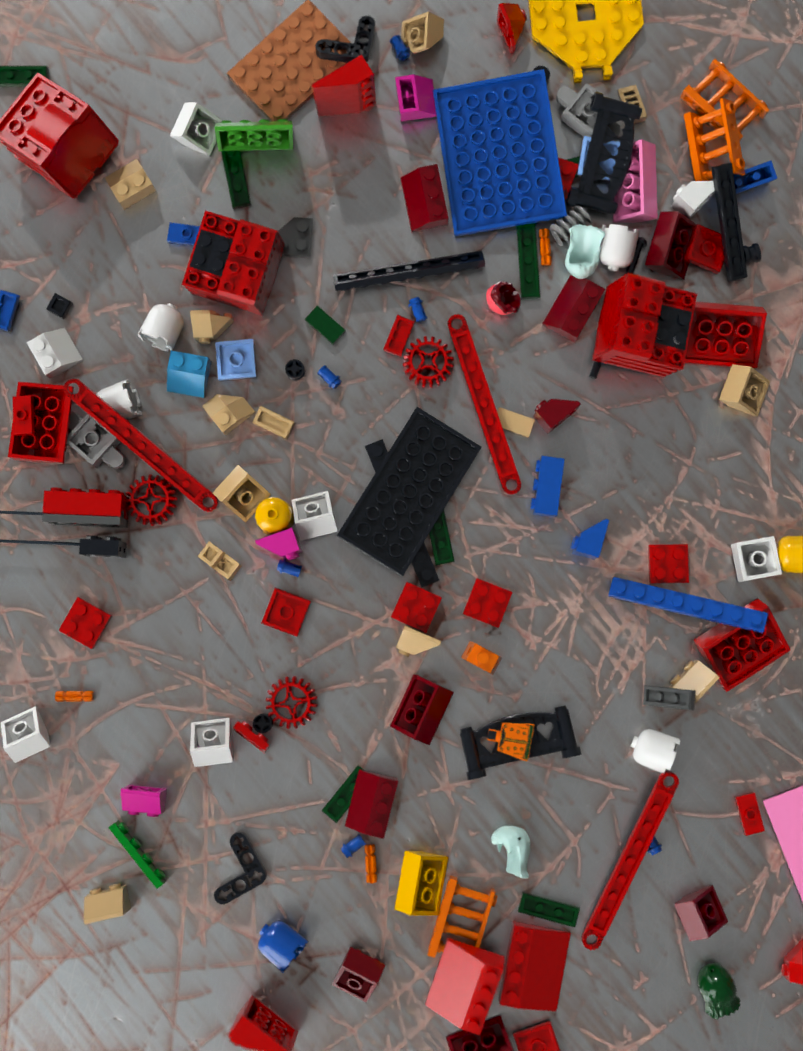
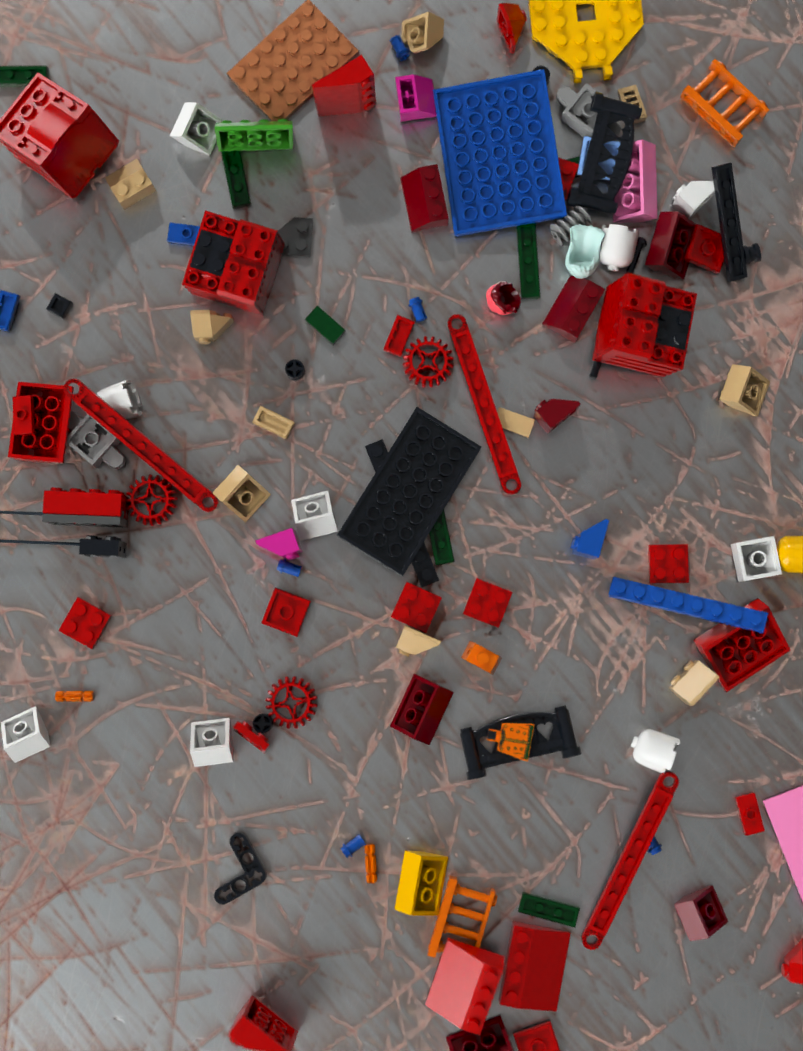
(55, 352): white slope -> none
(106, 904): tan slope -> none
(142, 859): green plate -> none
(143, 799): dark pink slope -> none
(162, 326): white cylinder -> none
(188, 374): dark azure slope -> none
(219, 561): tan slope -> none
(228, 411): tan slope -> none
(236, 359): light blue plate -> none
(274, 515): yellow cylinder -> none
(280, 944): blue cylinder -> none
(333, 380): blue pin -> none
(342, 798): dark green tile -> none
(353, 50): black beam -> none
(358, 974): dark red slope -> none
(371, 803): dark red slope -> none
(409, 270): black plate -> none
(517, 846): light aqua piece -> none
(545, 248): orange axle -> none
(547, 486): blue brick -> none
(669, 697): dark grey tile -> none
(697, 140): orange fence -> none
(718, 991): dark green piece -> none
(726, 334): red slope -> none
(755, 177): blue brick -> none

